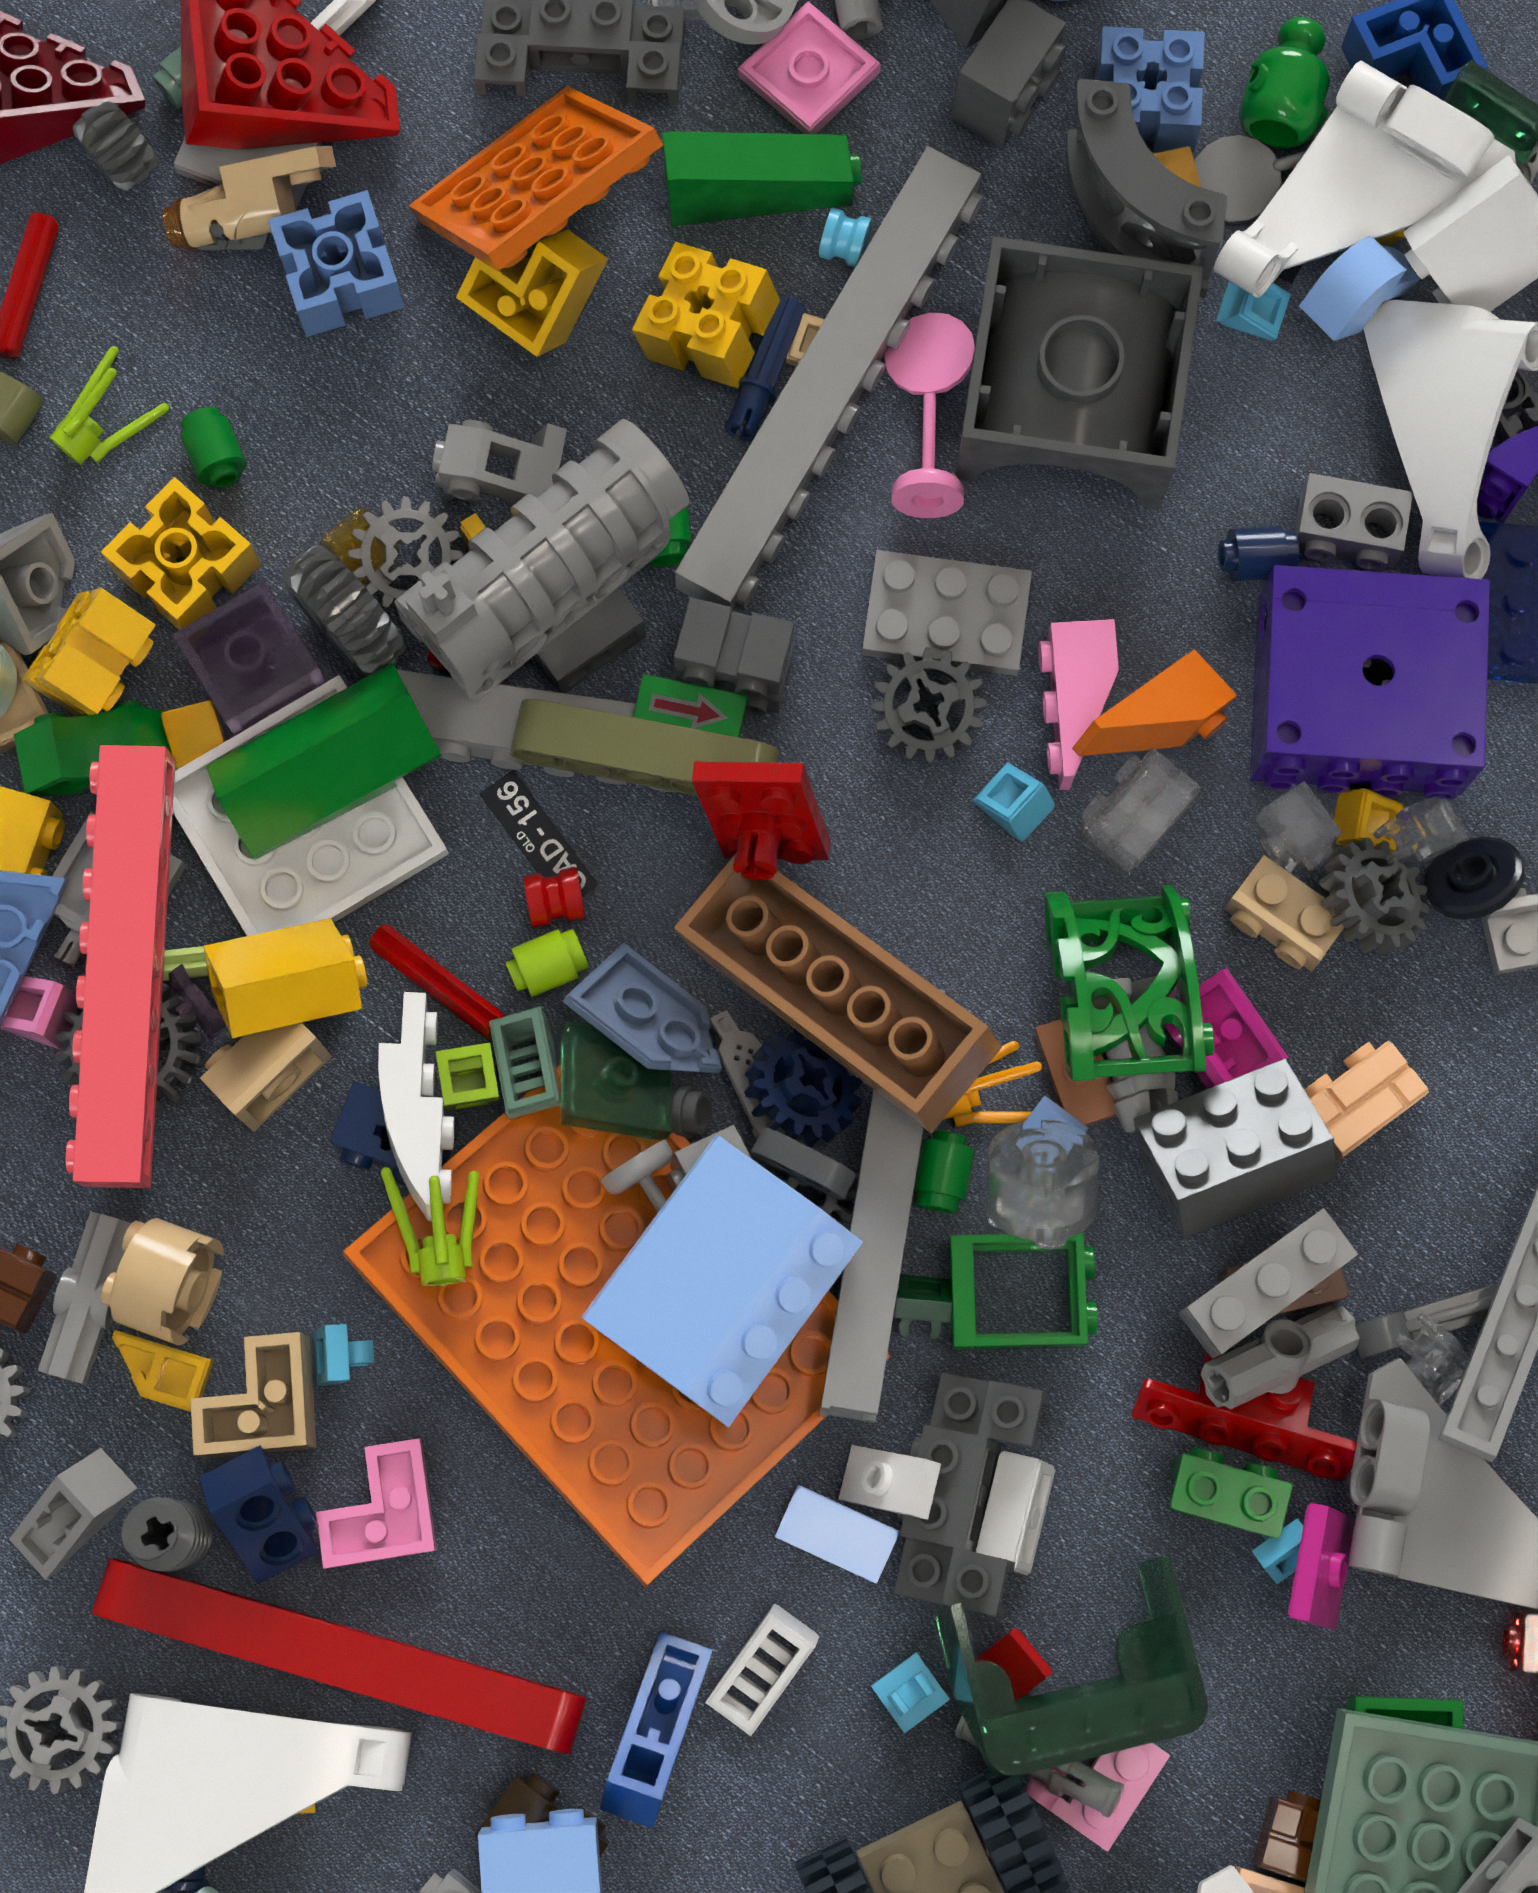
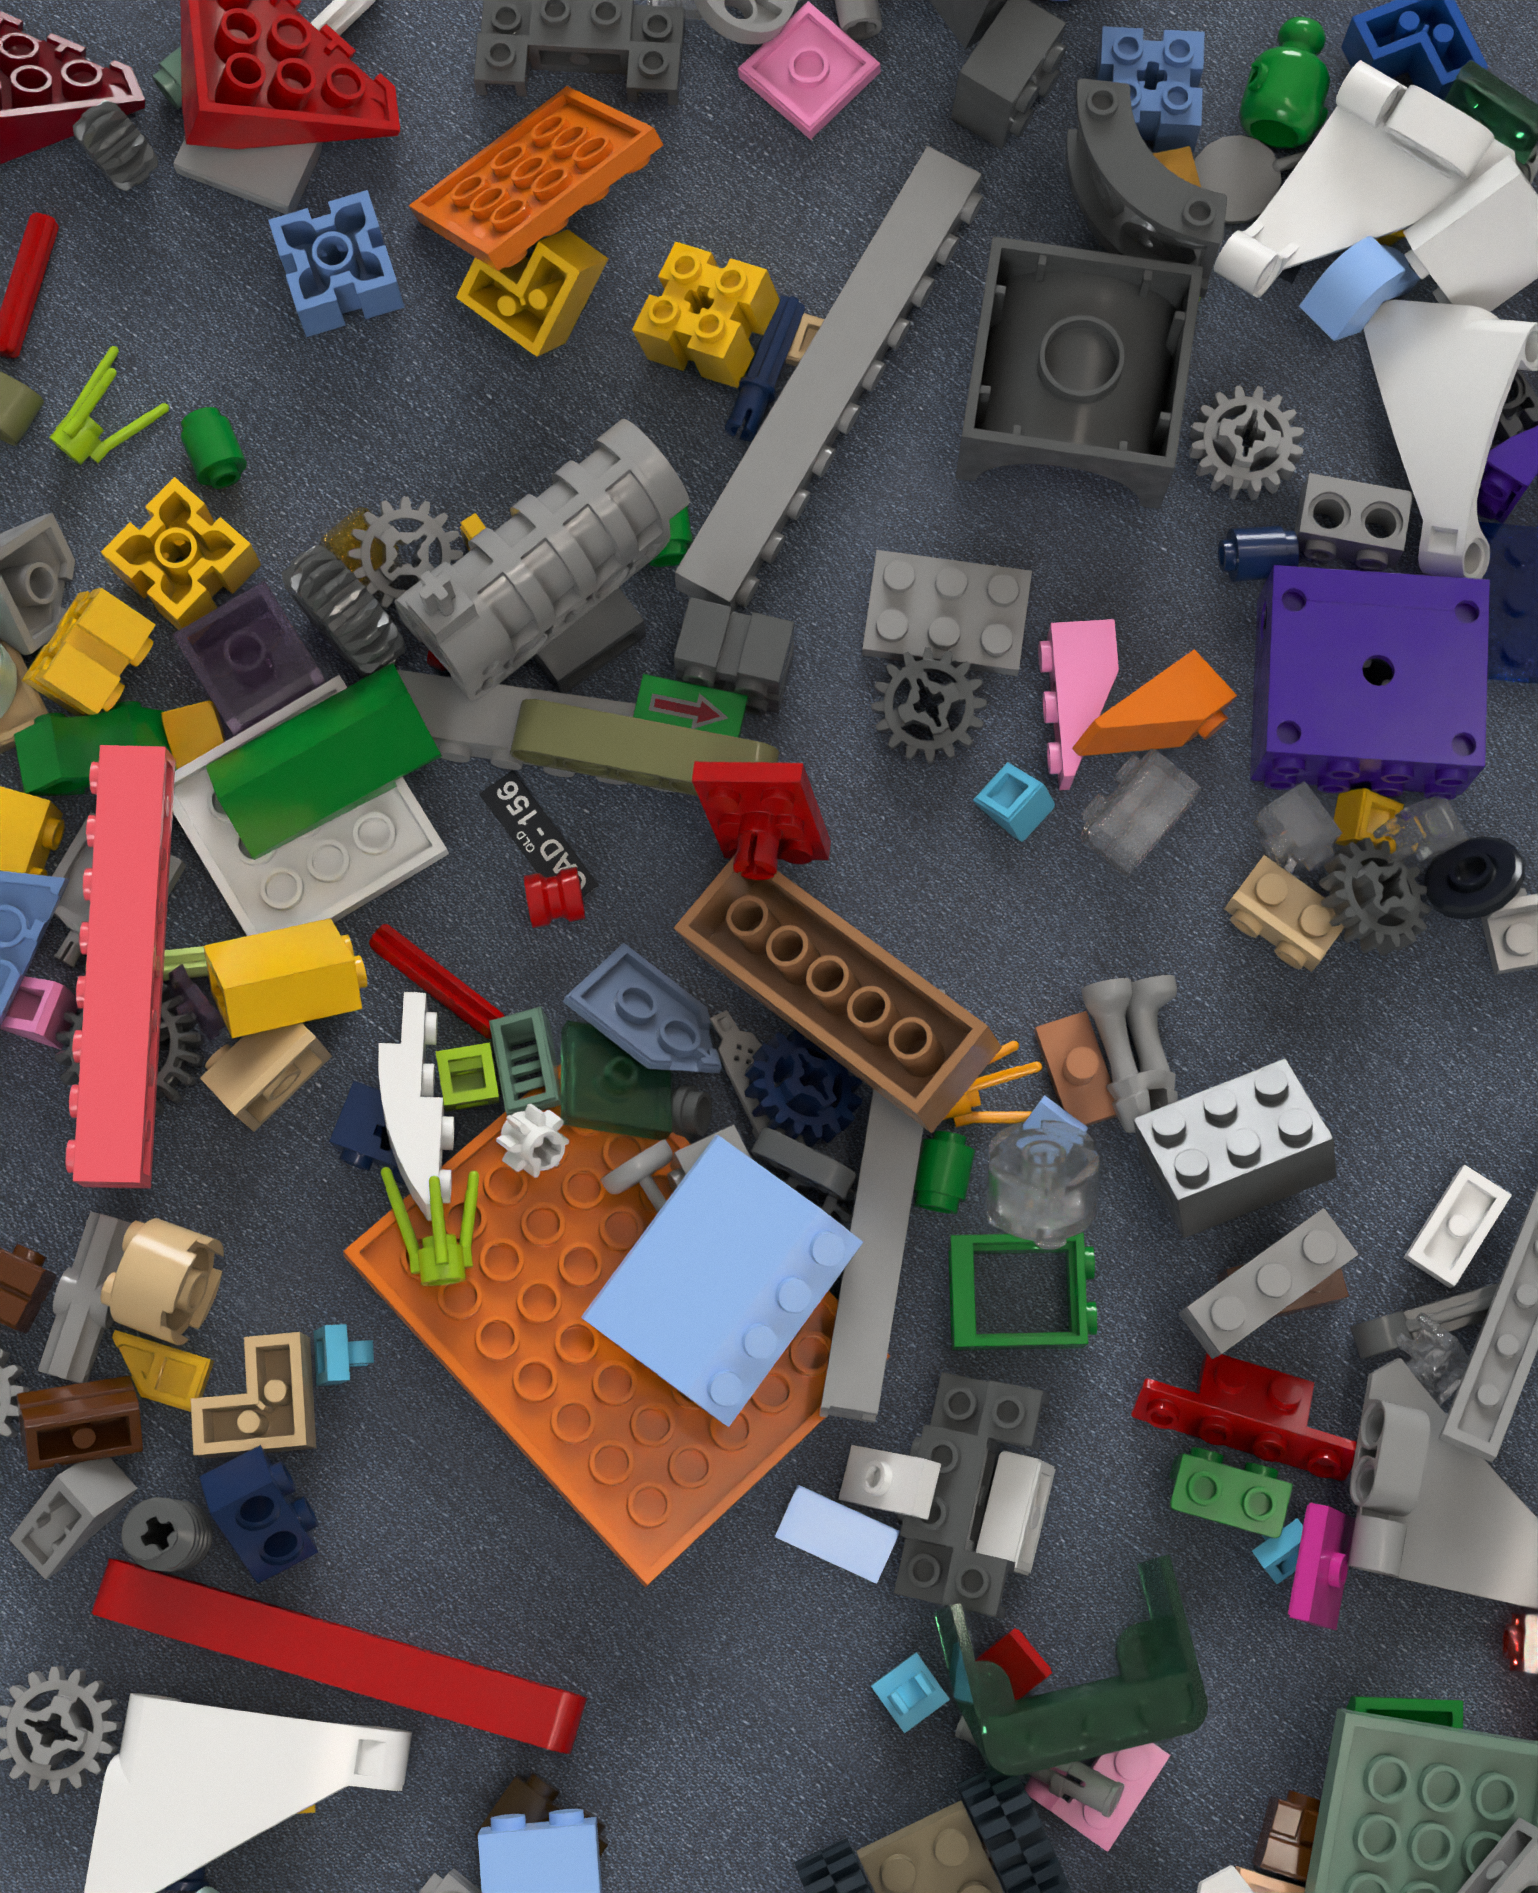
(79, 1422): none -> reddish brown brick
(239, 209): tan plate -> none
(396, 1519): bright pink plate -> none
(465, 453): light grey tile -> none
(532, 1140): none -> white gear
(547, 962): lime brick -> none
(655, 1730): blue slope -> none
(755, 174): green slope -> none
(790, 1629): white slope -> none
(845, 237): medium azure wheel -> none
(923, 1300): dark green tile -> none
(930, 362): bright pink piece -> none
(1092, 1031): green fence -> none
(1226, 440): none -> light grey gear
(1239, 1032): dark pink bracket -> none
(1252, 314): medium azure slope -> none
(1280, 1356): light grey piece -> none
(1365, 1096): light nougat brick -> none
(1457, 1226): none -> white plate

